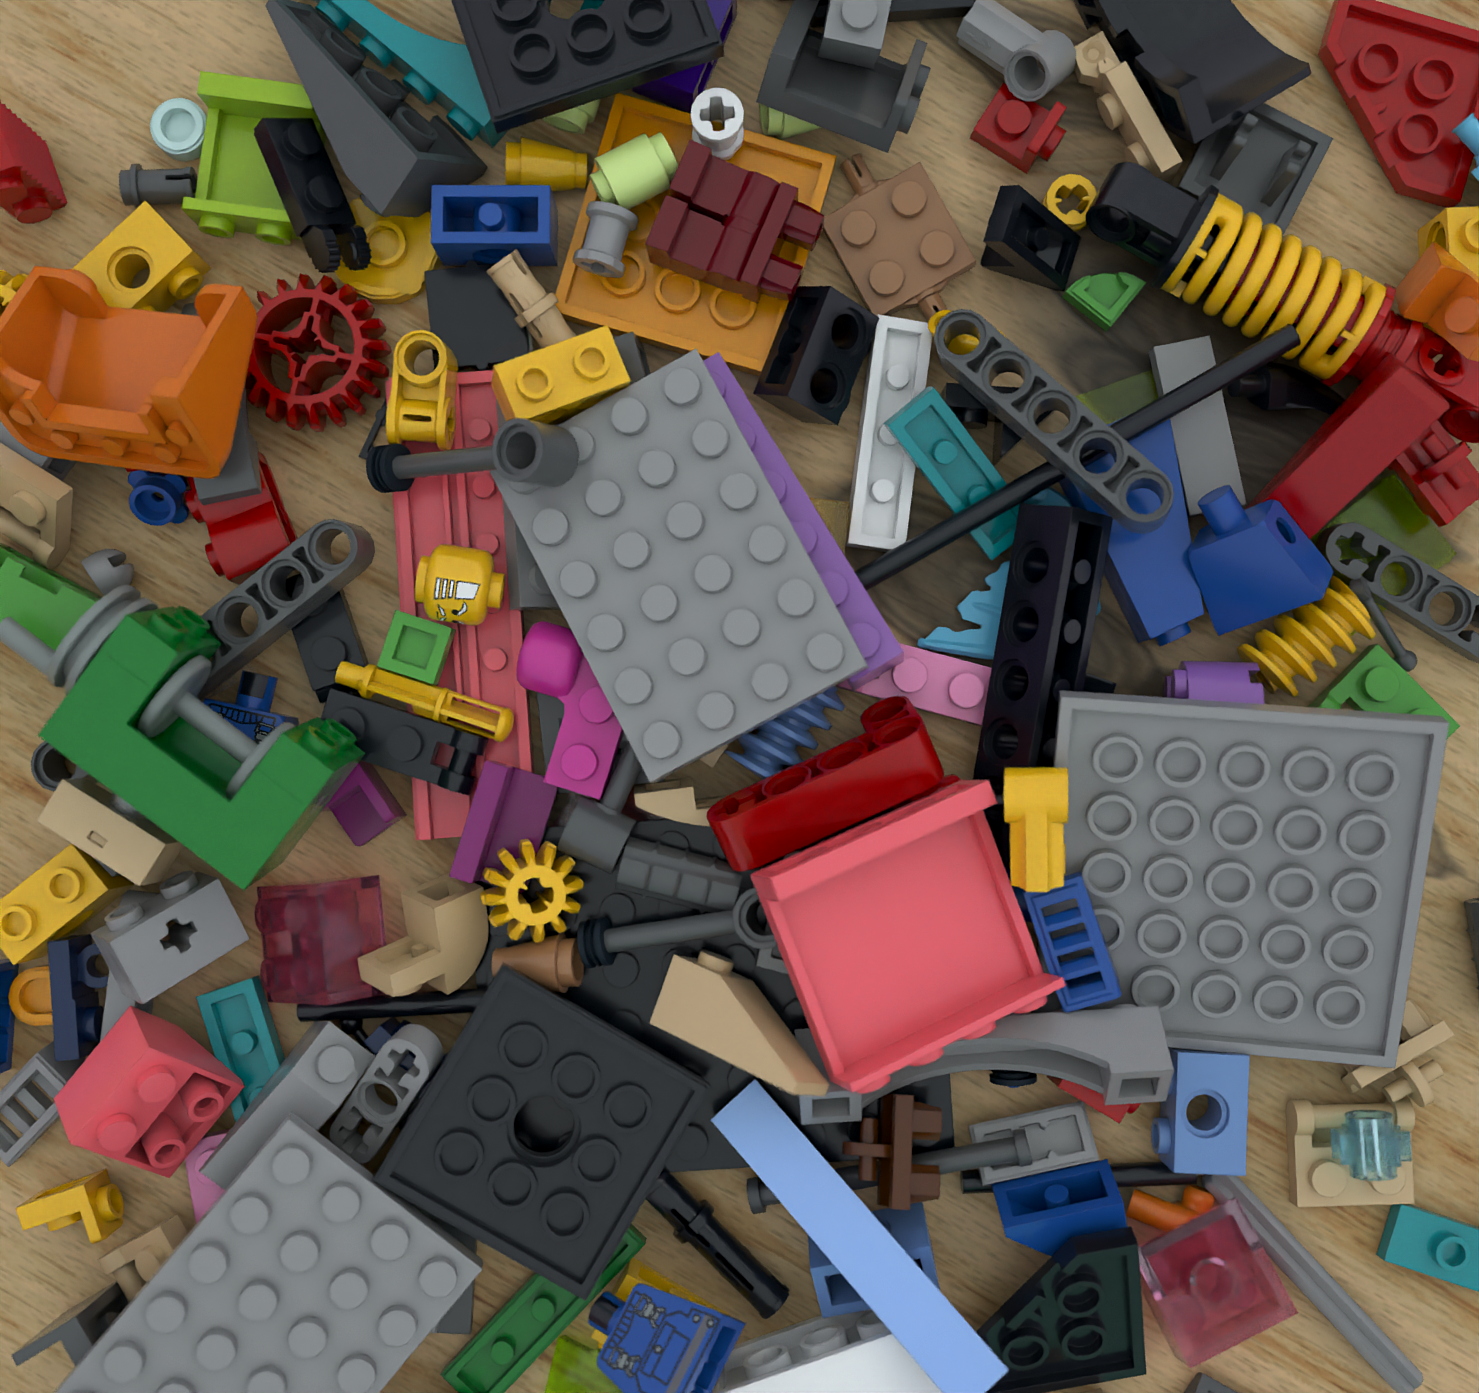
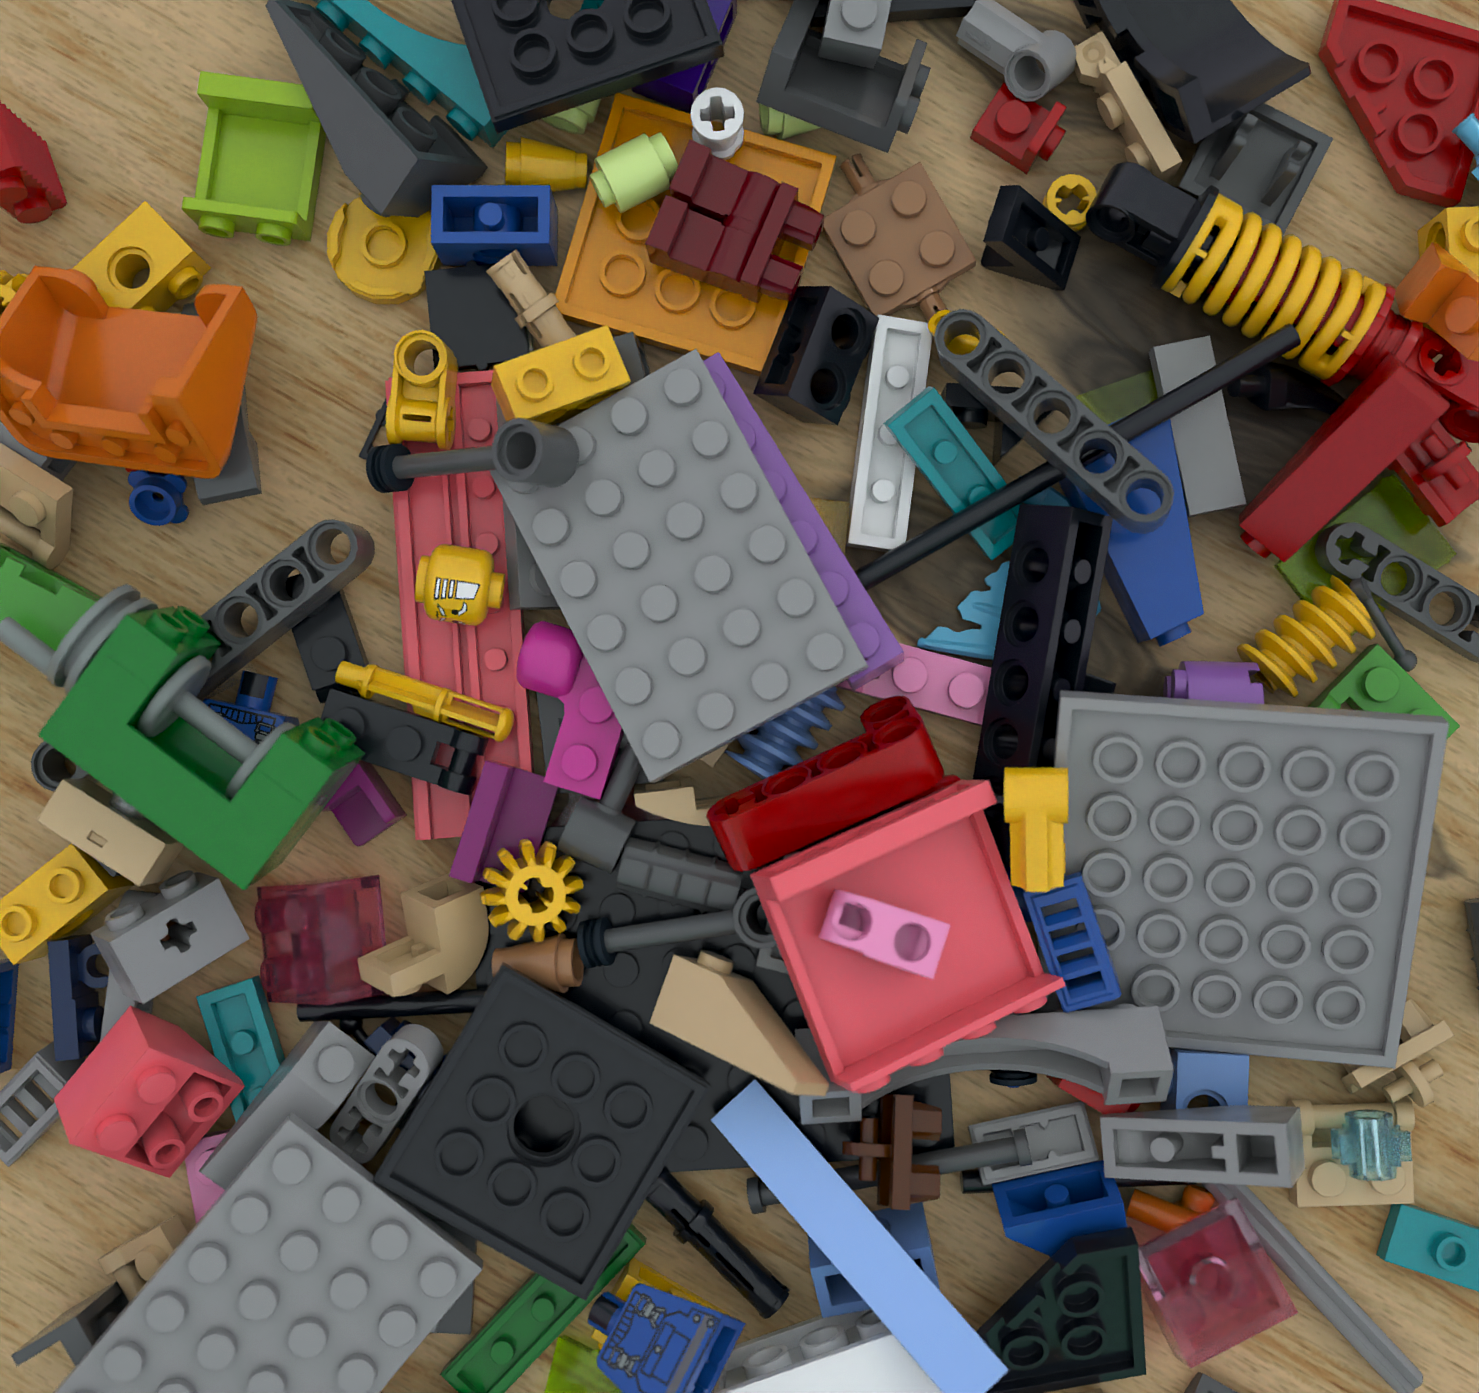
(31, 996): light orange tile -> none
(83, 1198): yellow bracket -> none
(105, 569): light grey hinge -> none
(156, 185): dark grey pin -> none
(179, 128): light aqua tile -> none
(245, 529): red brick -> none
(307, 377): red gear -> none
(312, 193): black hinge -> none
(416, 647): bright green plate -> none
(605, 239): light grey bush -> none
(885, 933): none -> bright pink leg
(1103, 296): bright green tile -> none
(1206, 1145): none -> light grey slope
(1253, 561): blue torso -> none

